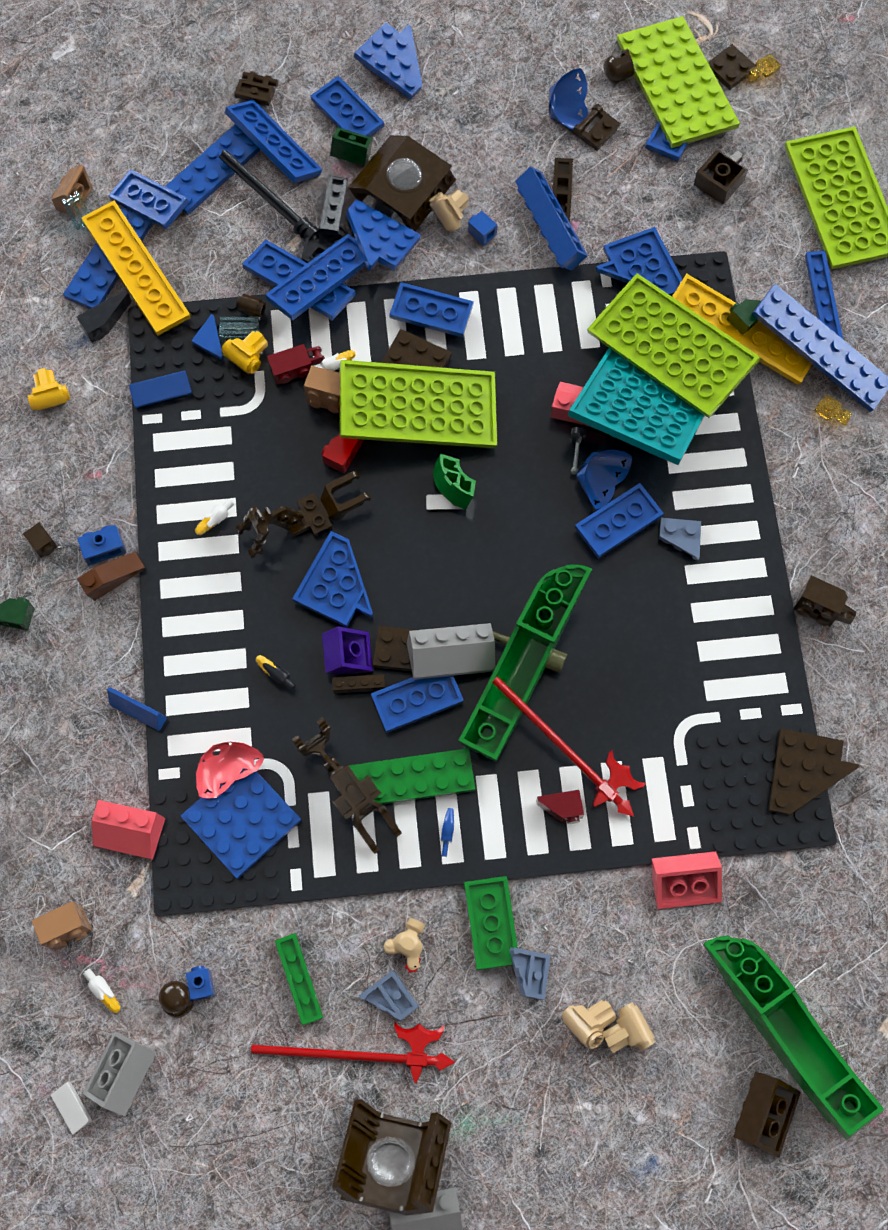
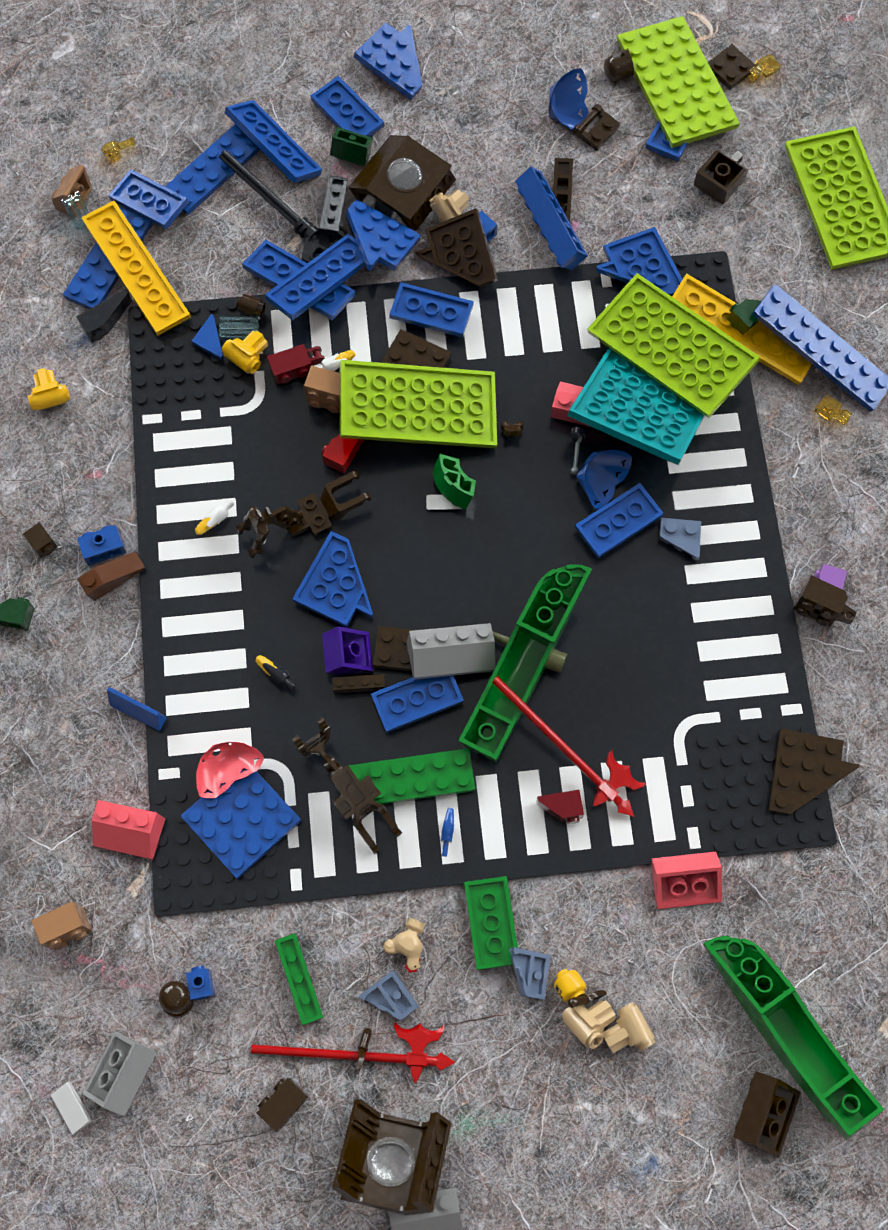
(102, 991): white piece -> none
(113, 149): none -> clear yellow bar
(160, 389): blue slope -> none
(250, 90): dark brown plate -> none
(282, 1104): none -> dark brown brick
(363, 1047): none -> dark brown piece
(461, 248): none -> dark brown wing
(512, 429): none -> dark brown piece
(569, 984): none -> yellow head
(585, 999): none -> dark brown piece
(822, 290): blue plate -> none
(831, 575): none -> medium lavender brick

